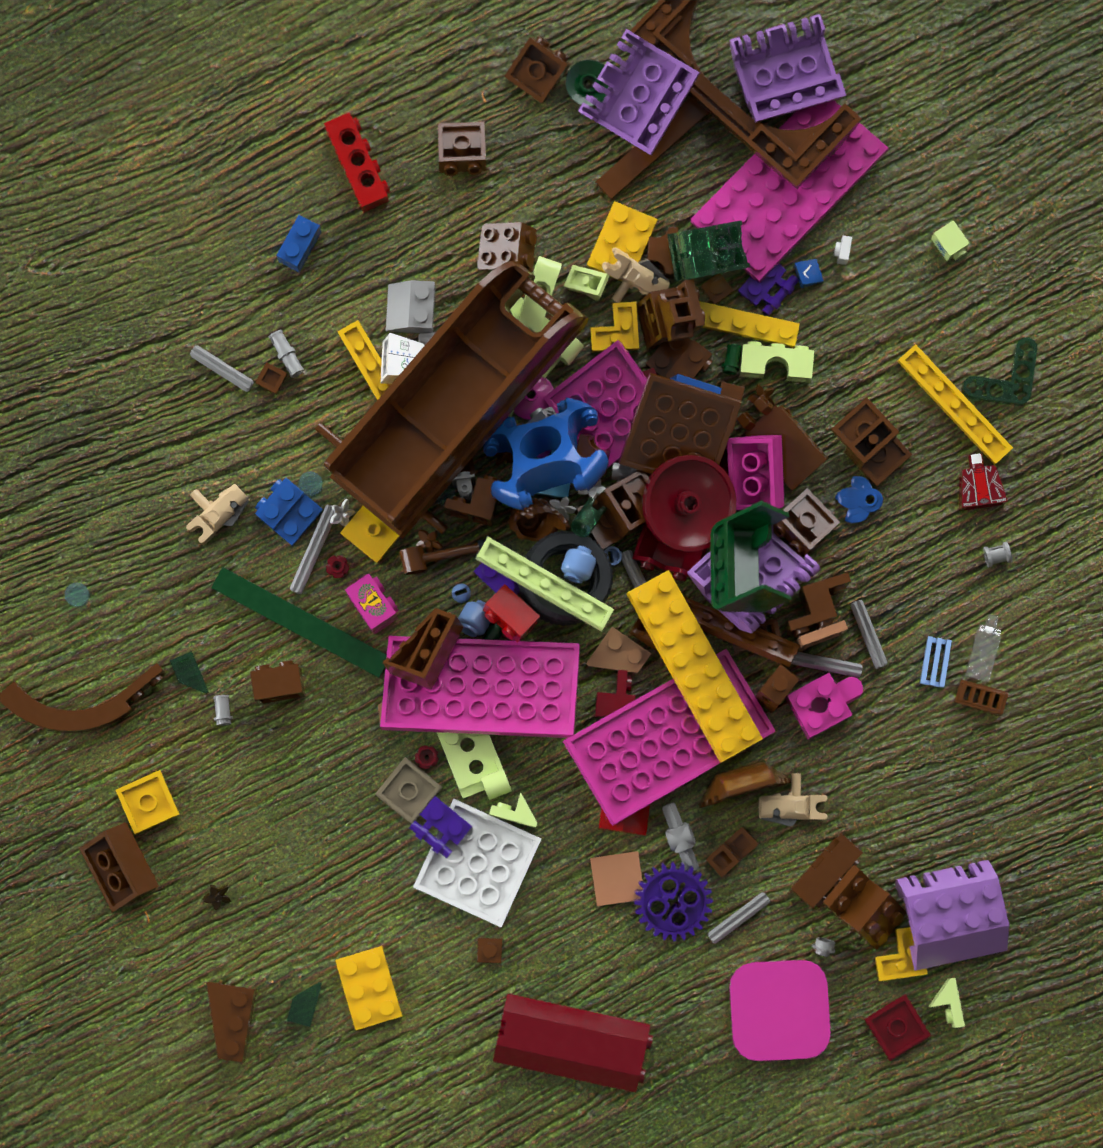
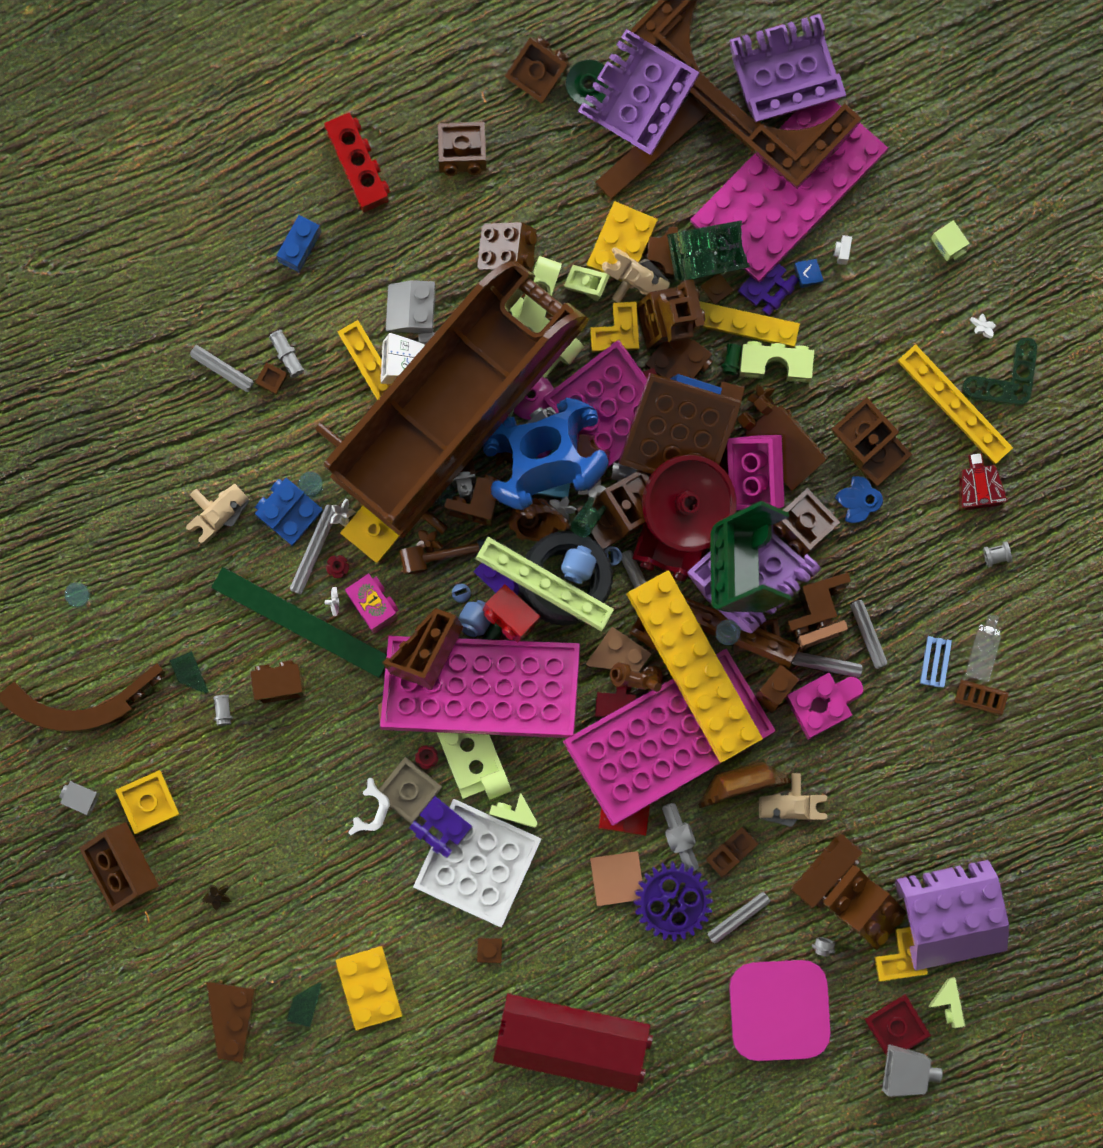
(79, 798): none -> light grey brick
(334, 602): none -> white plant
(384, 804): none -> white helmet
(648, 679): none -> reddish brown piece
(728, 632): none -> clear light blue tile
(908, 1072): none -> light grey torso
(983, 326): none -> white plant

